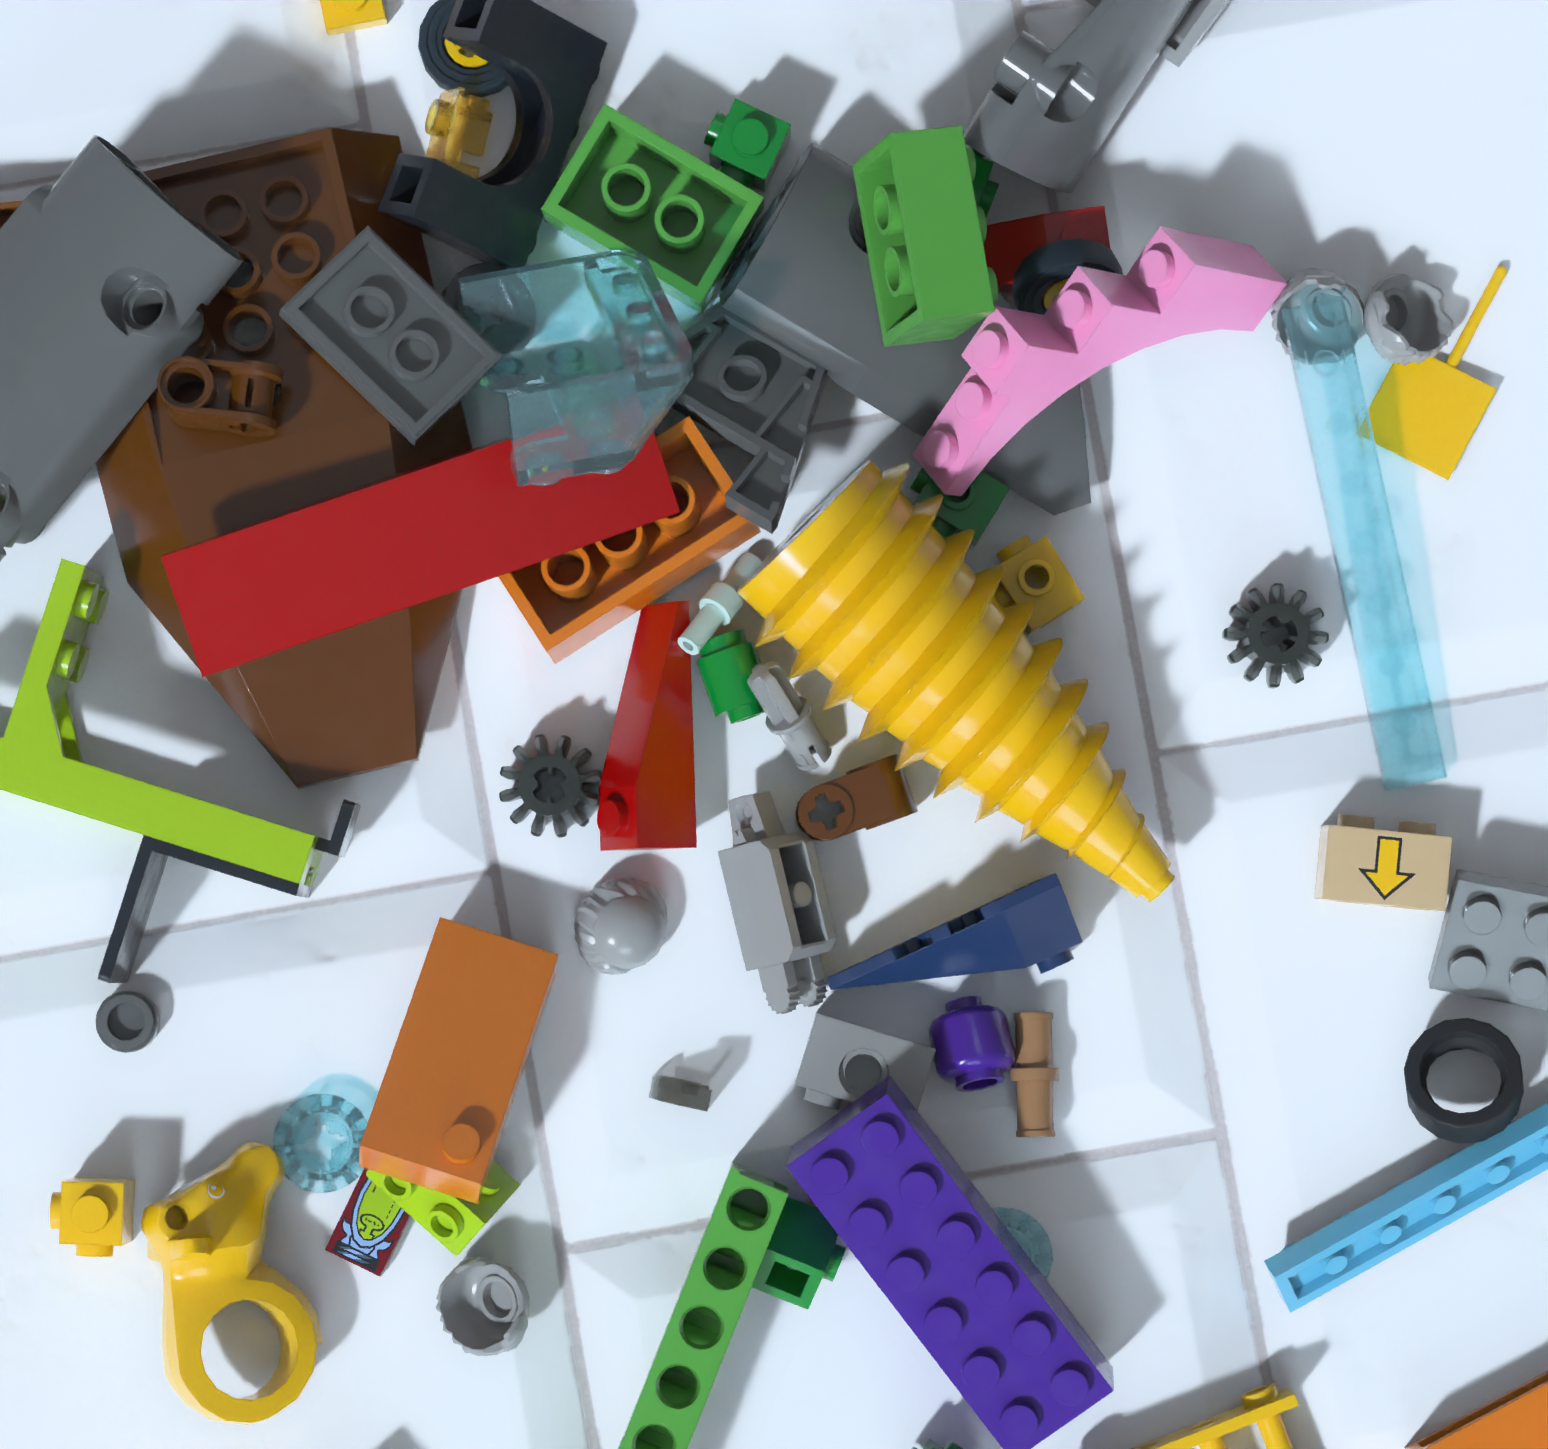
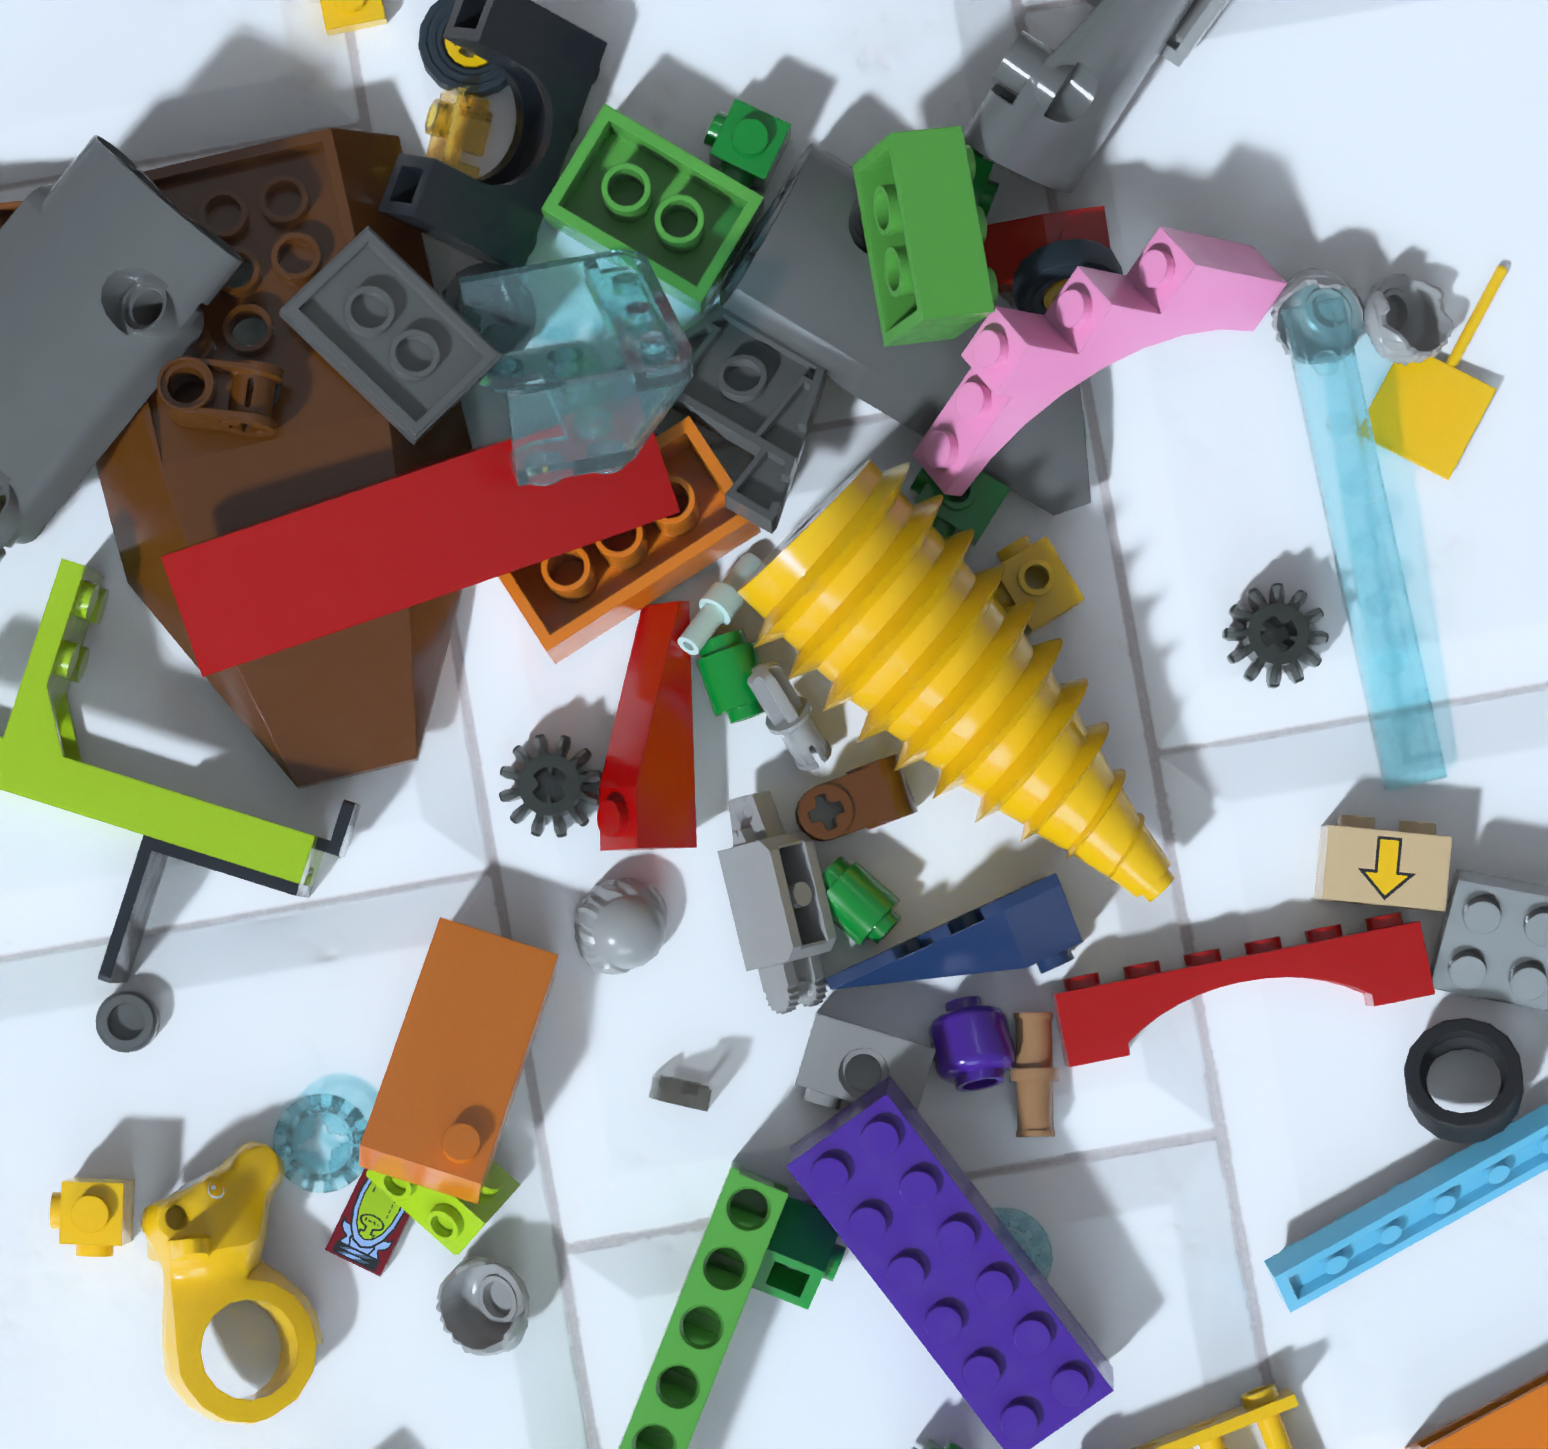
(859, 902): none -> green brick
(1382, 963): none -> red arch

